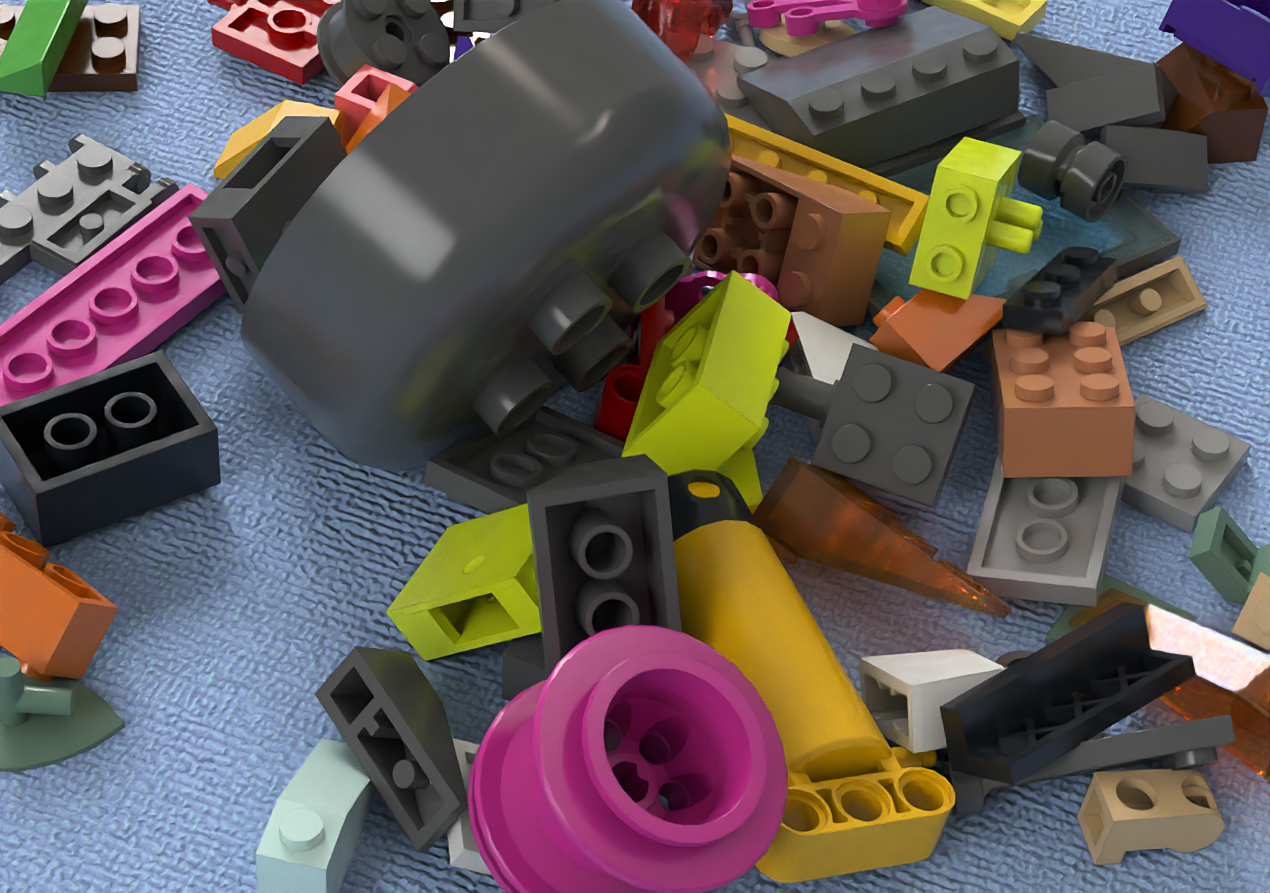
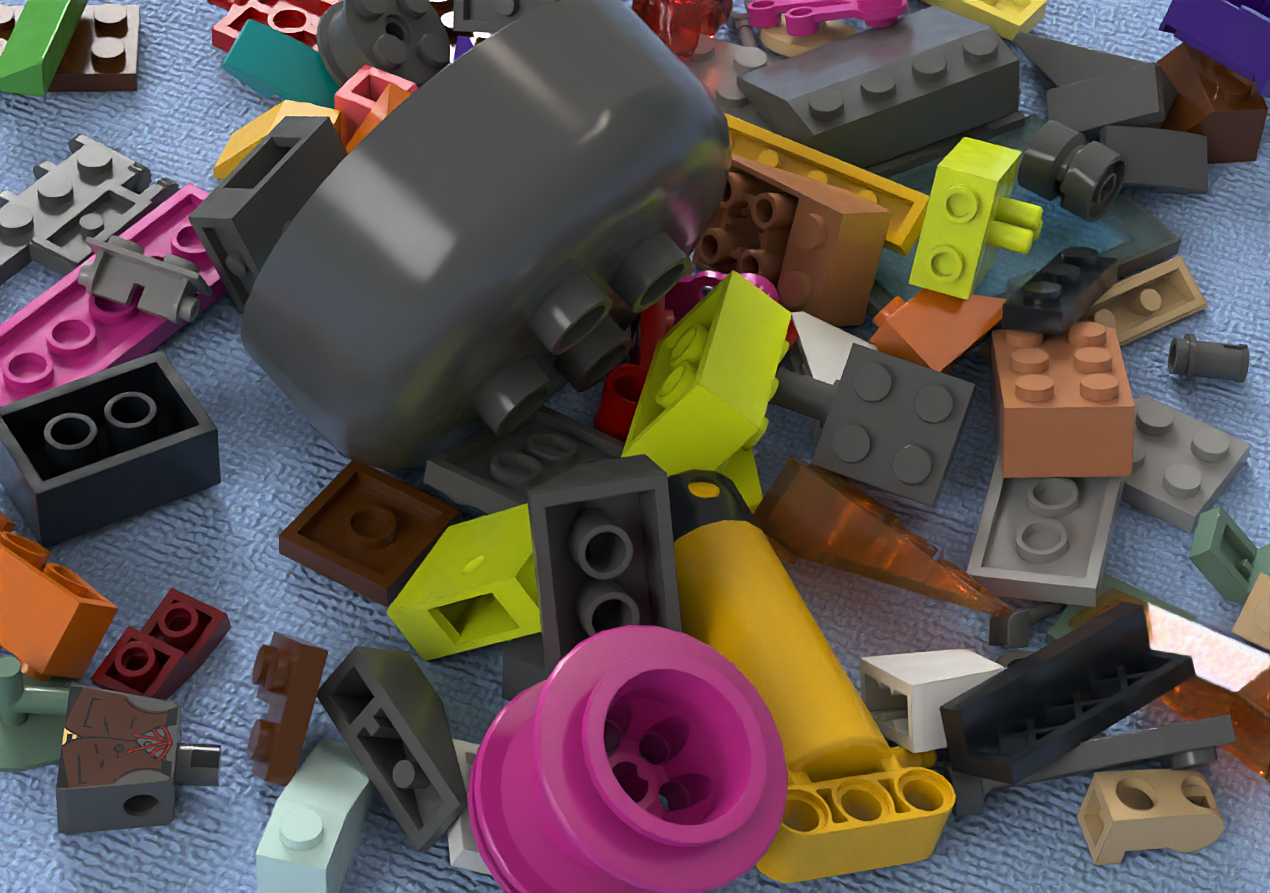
(125, 762): none -> torso
(165, 650): none -> dark red slope
(166, 284): none -> light grey hinge
(279, 66): none -> teal slope
(289, 682): none -> reddish brown plate
(367, 532): none -> reddish brown plate
(1015, 627): none -> dark grey hand
(1208, 359): none -> dark grey pin

